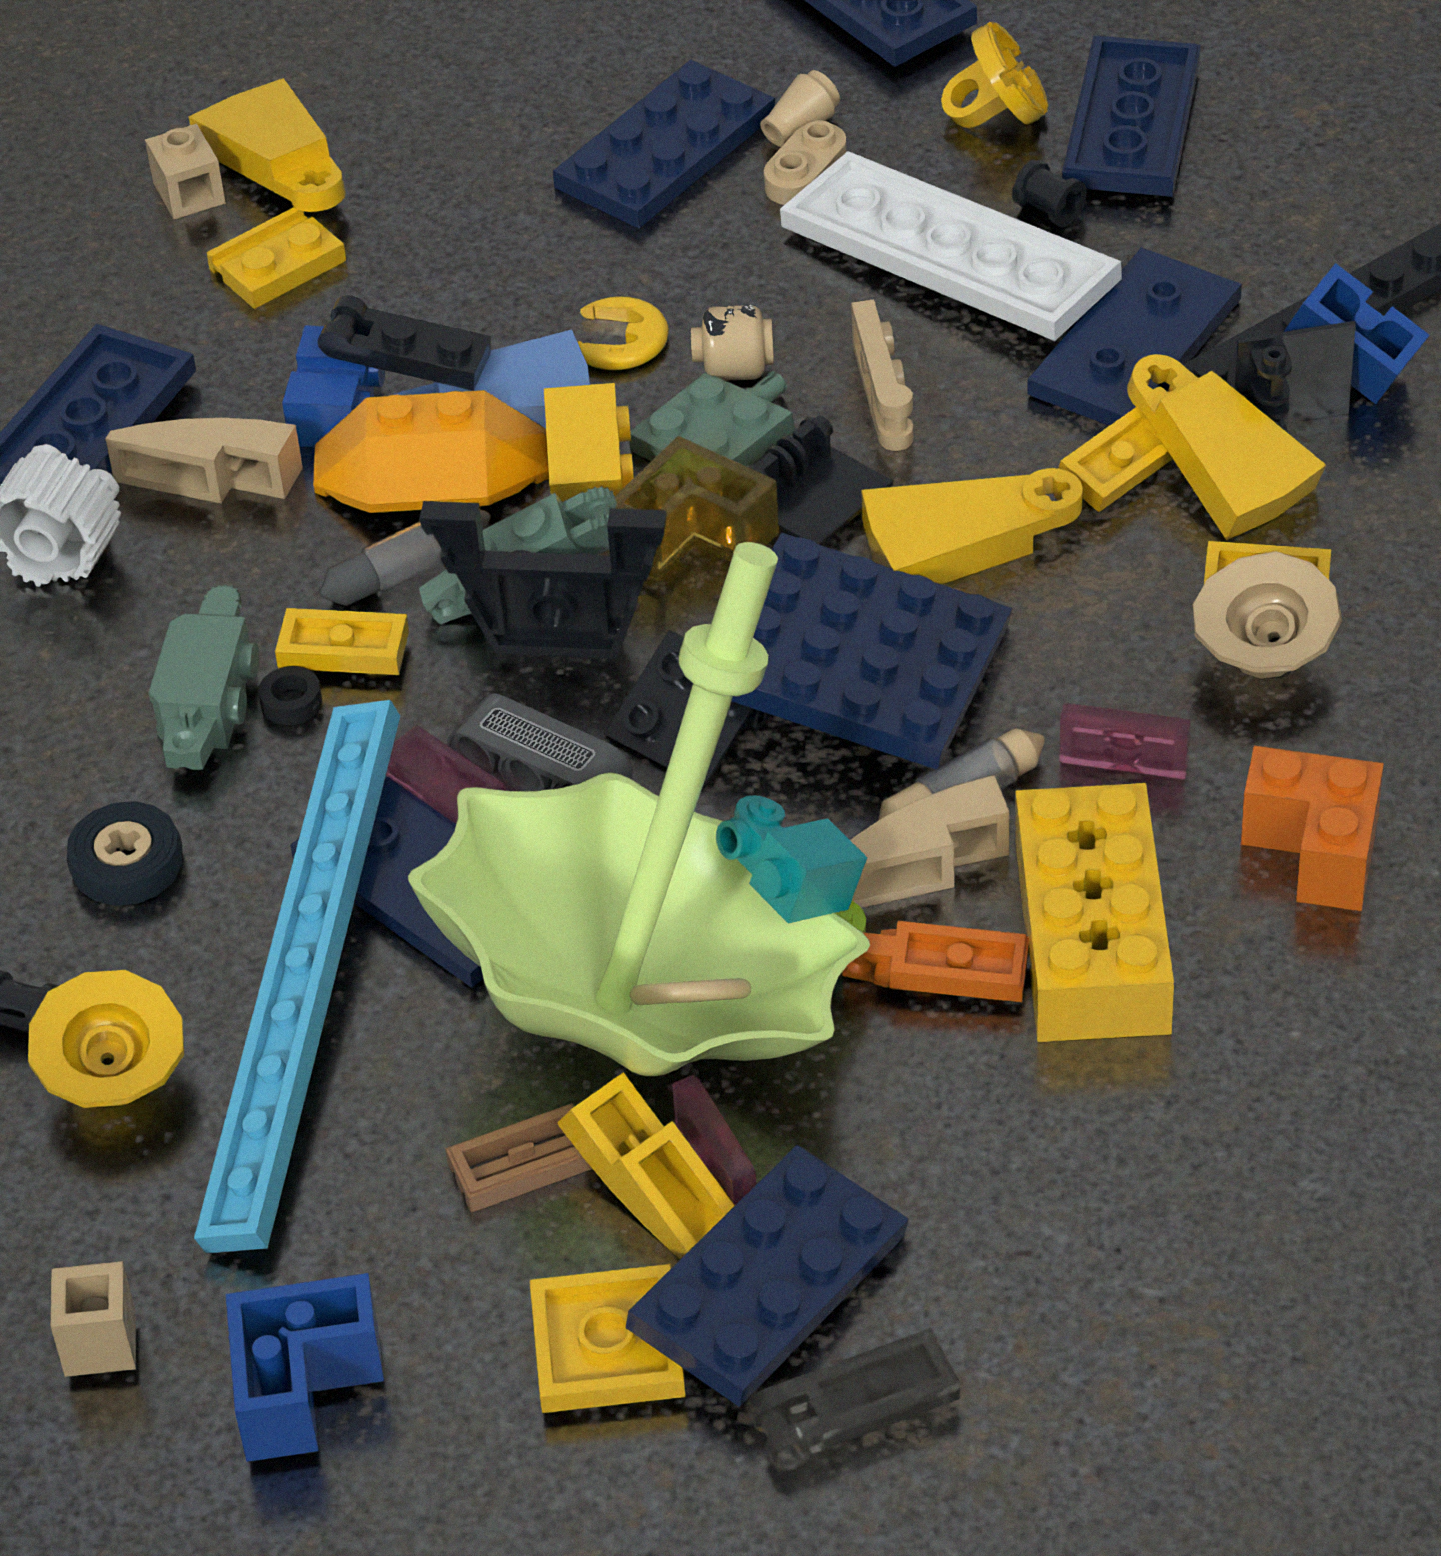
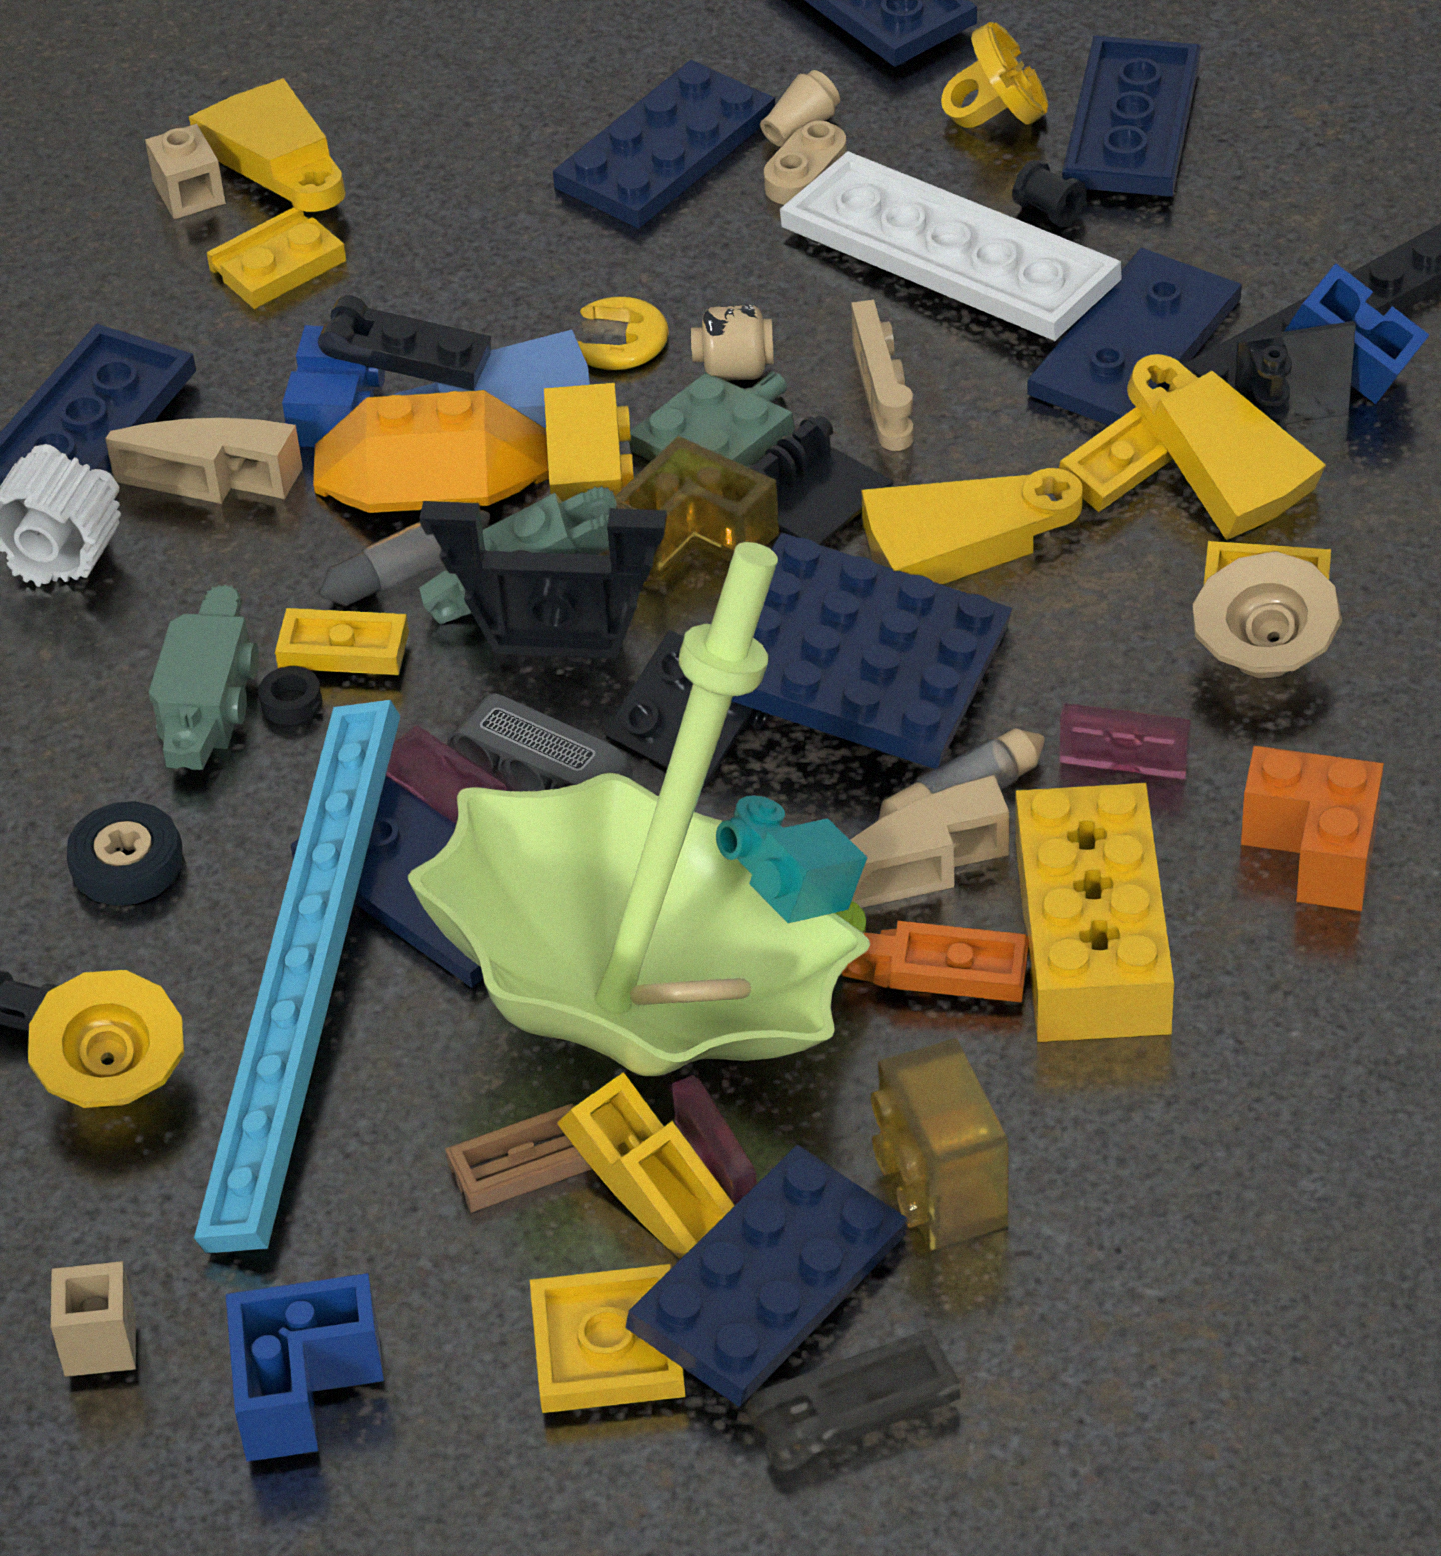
(941, 1144): none -> clear yellow brick

